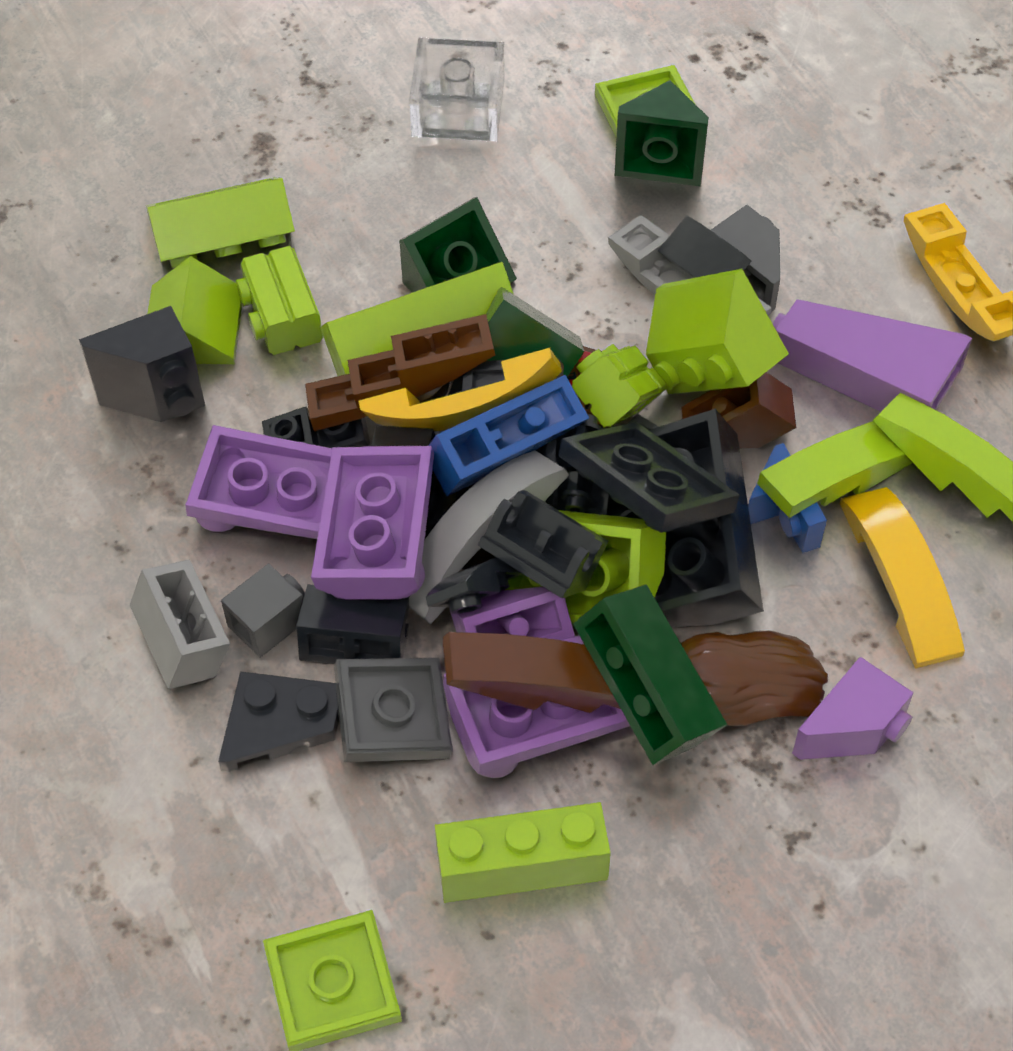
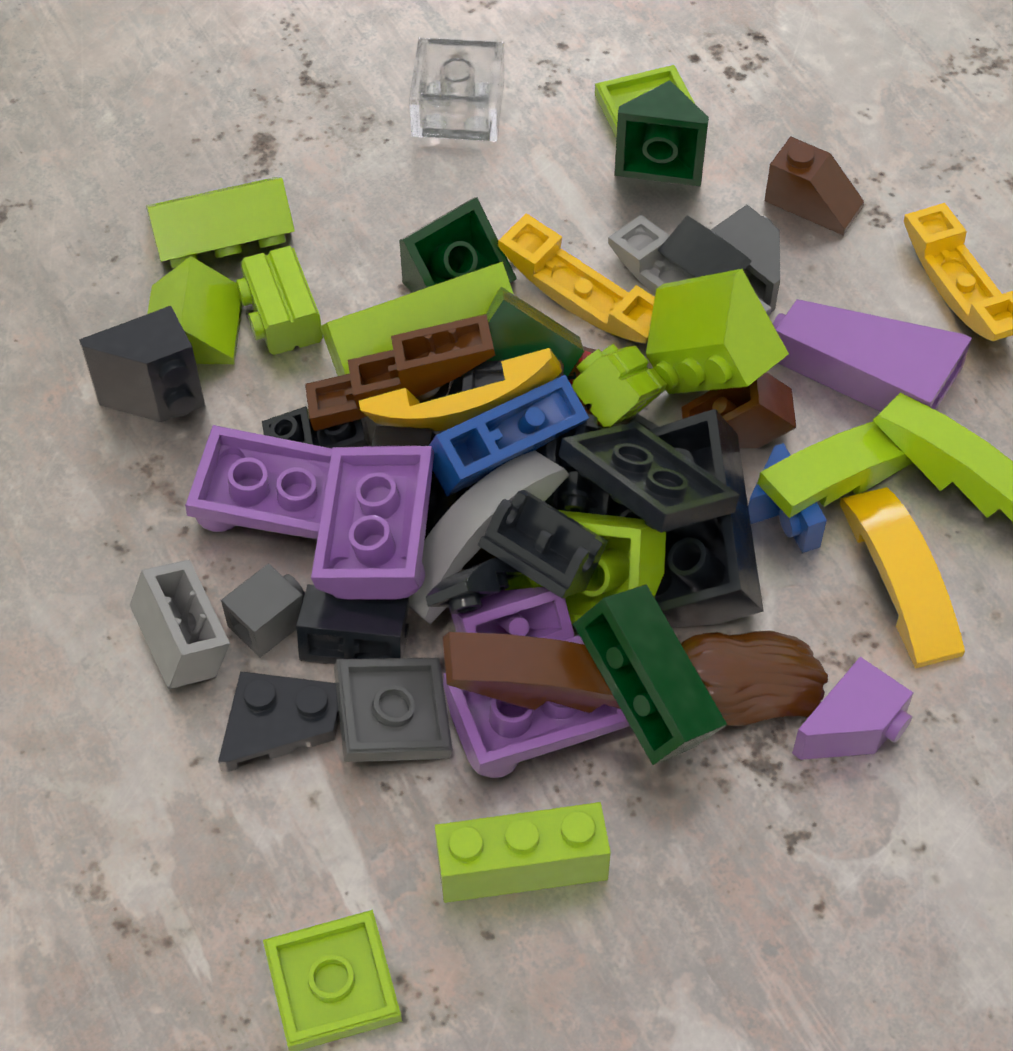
(574, 285): none -> yellow slope
(812, 186): none -> reddish brown slope

